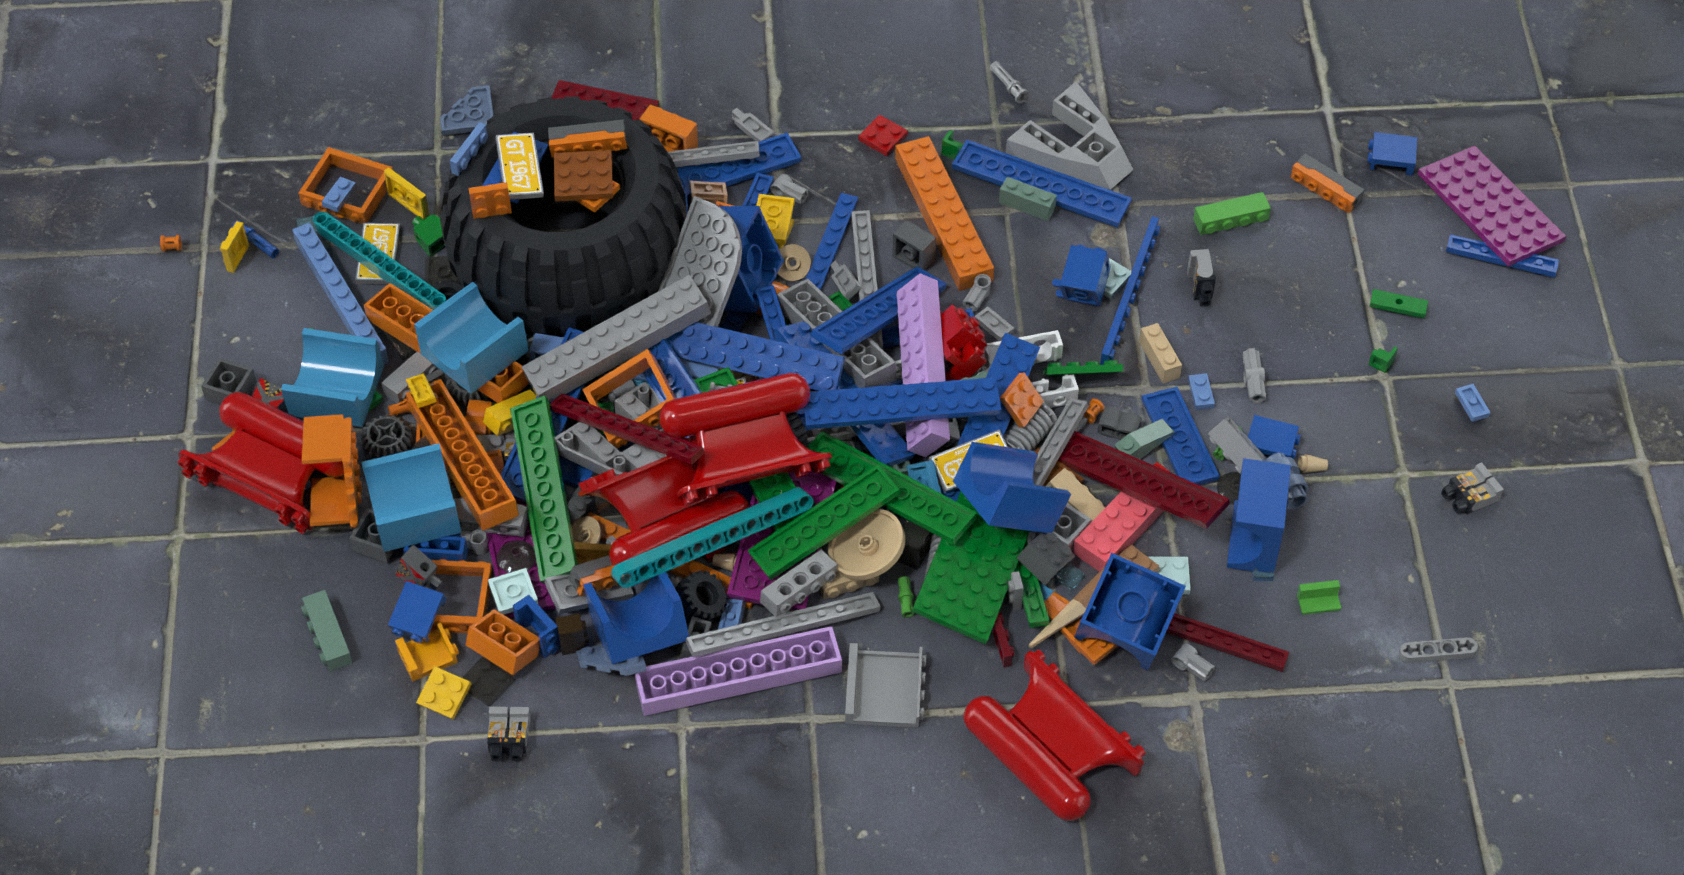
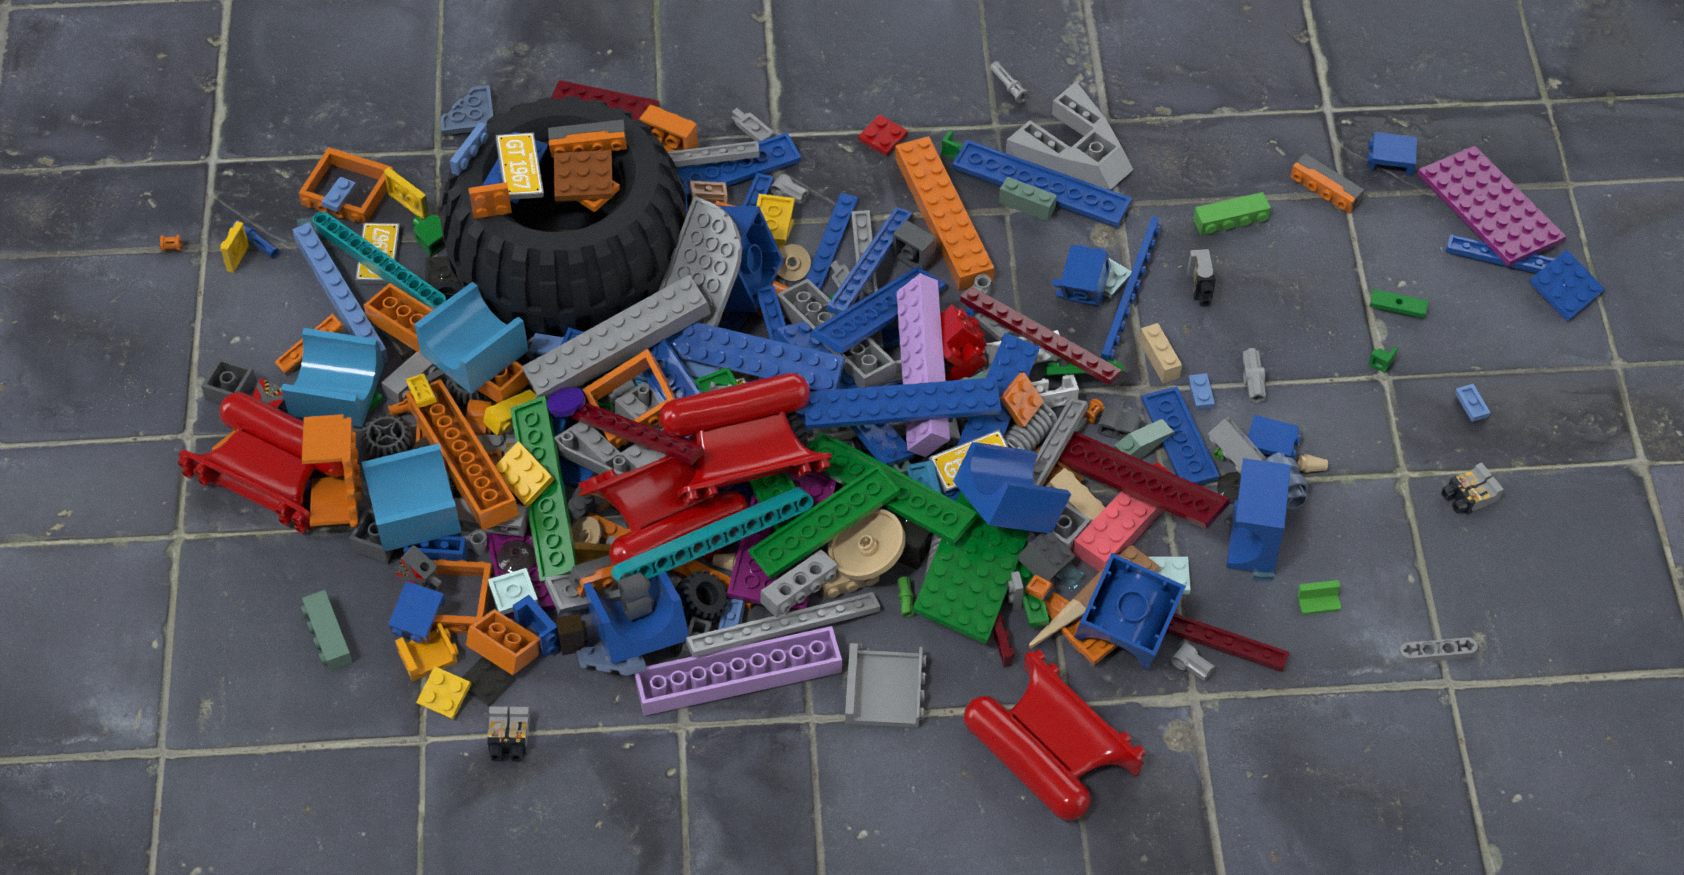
(293, 357): none -> orange tile
(523, 474): none -> yellow plate
(566, 401): none -> dark purple tile
(635, 596): none -> dark grey brick
(868, 262): none -> blue plate
(1038, 587): none -> orange tile
(1040, 335): none -> plate
(1566, 285): none -> blue plate

